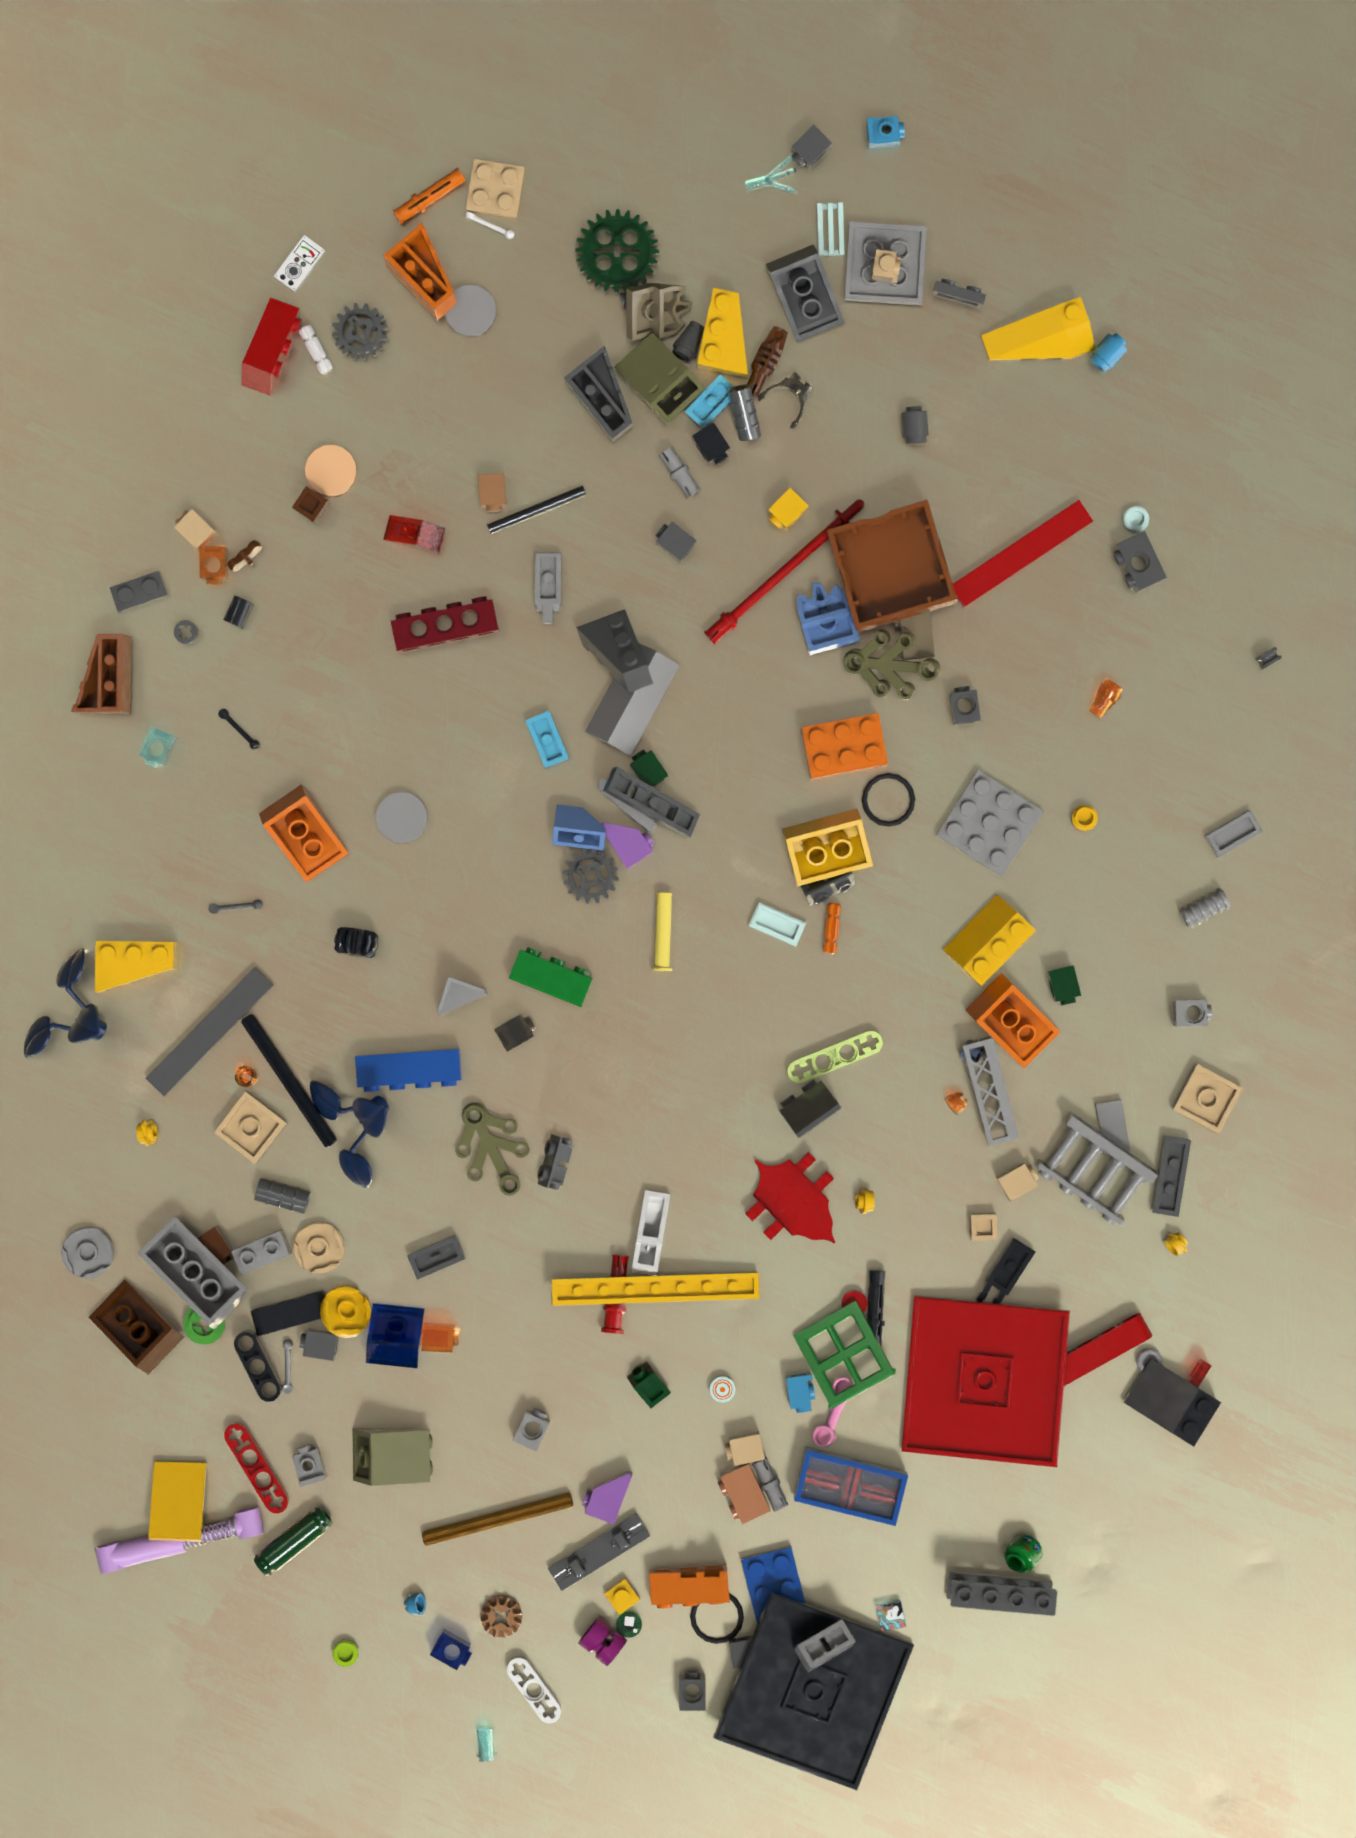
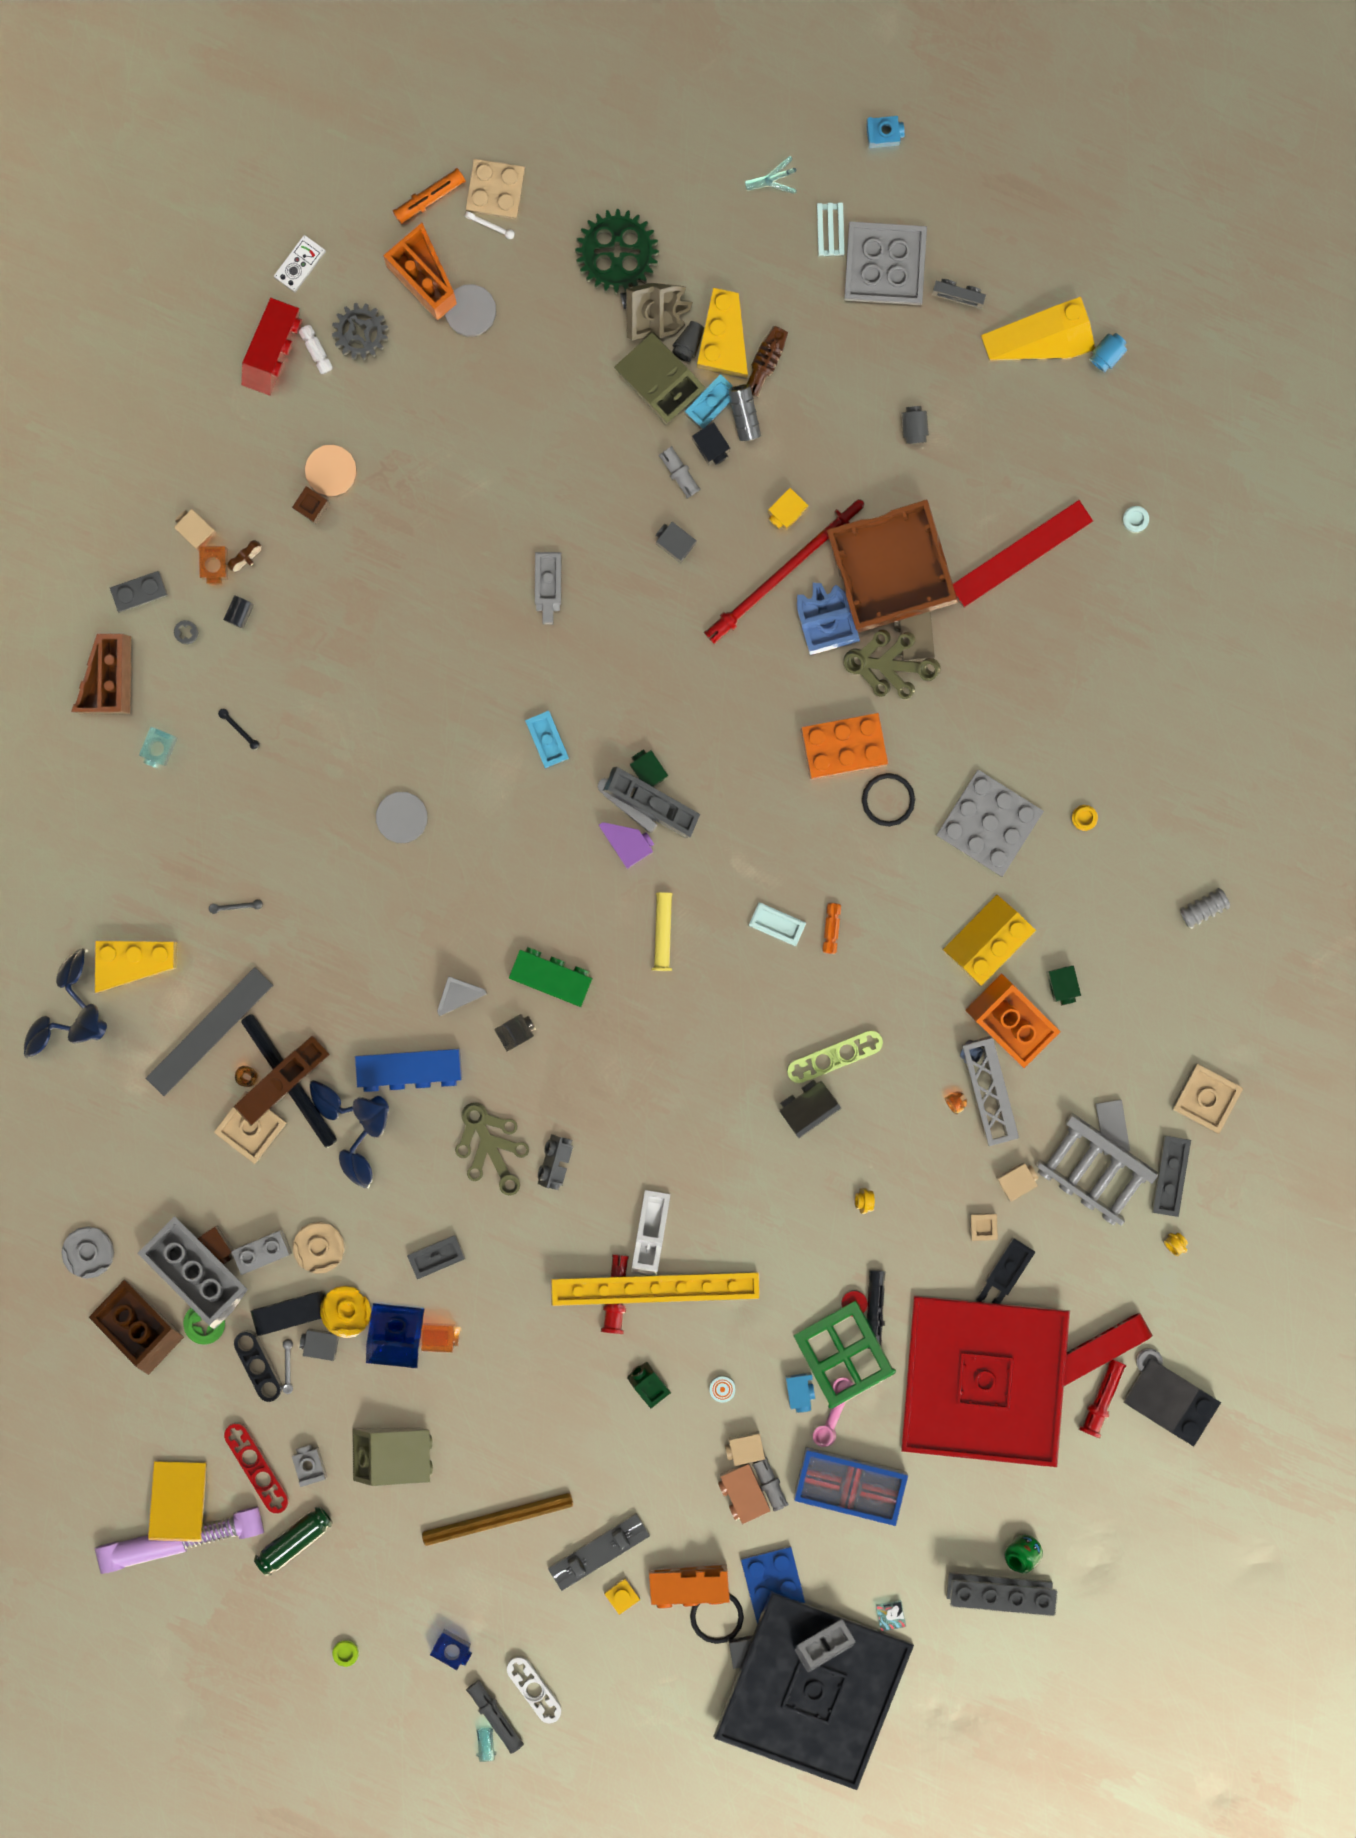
(147, 1132): yellow plate -> none
(281, 1080): none -> reddish brown slope
(282, 1196): dark grey axle -> none
(303, 833): orange slope -> none
(356, 942): black gear -> none
(407, 641): dark red brick -> none
(414, 533): clear red slope -> none
(415, 1604): dark azure hinge -> none
(492, 491): medium nougat brick -> none
(494, 1716): none -> dark grey pin
(501, 1604): medium nougat gear -> none
(527, 1439): light grey brick -> none
(536, 509): black bar -> none
(577, 829): medium blue slope -> none
(584, 886): dark grey gear -> none
(595, 1635): magenta wheel -> none
(600, 394): dark grey wedge -> none
(607, 1498): medium lavender slope -> none
(617, 648): dark grey wedge -> none
(625, 715): light grey slope -> none
(629, 1624): clear green tile -> none
(692, 1703): dark grey brick -> none
(793, 385): clear smoke helmet -> none
(793, 1200): red animal -> none
(805, 292): dark grey slope -> none
(810, 147): dark grey brick -> none
(819, 891): dark grey hinge -> none
(827, 847): yellow slope -> none
(886, 266): tan brick -> none
(960, 717): dark grey brick -> none
(1098, 1410): none -> red pin
(1106, 697): clear orange cone -> none
(1139, 546): dark grey brick -> none
(1180, 1017): light grey brick -> none
(1199, 1372): clear red tile -> none
(1233, 833): light grey tile -> none
(1268, 658): dark grey bush -> none

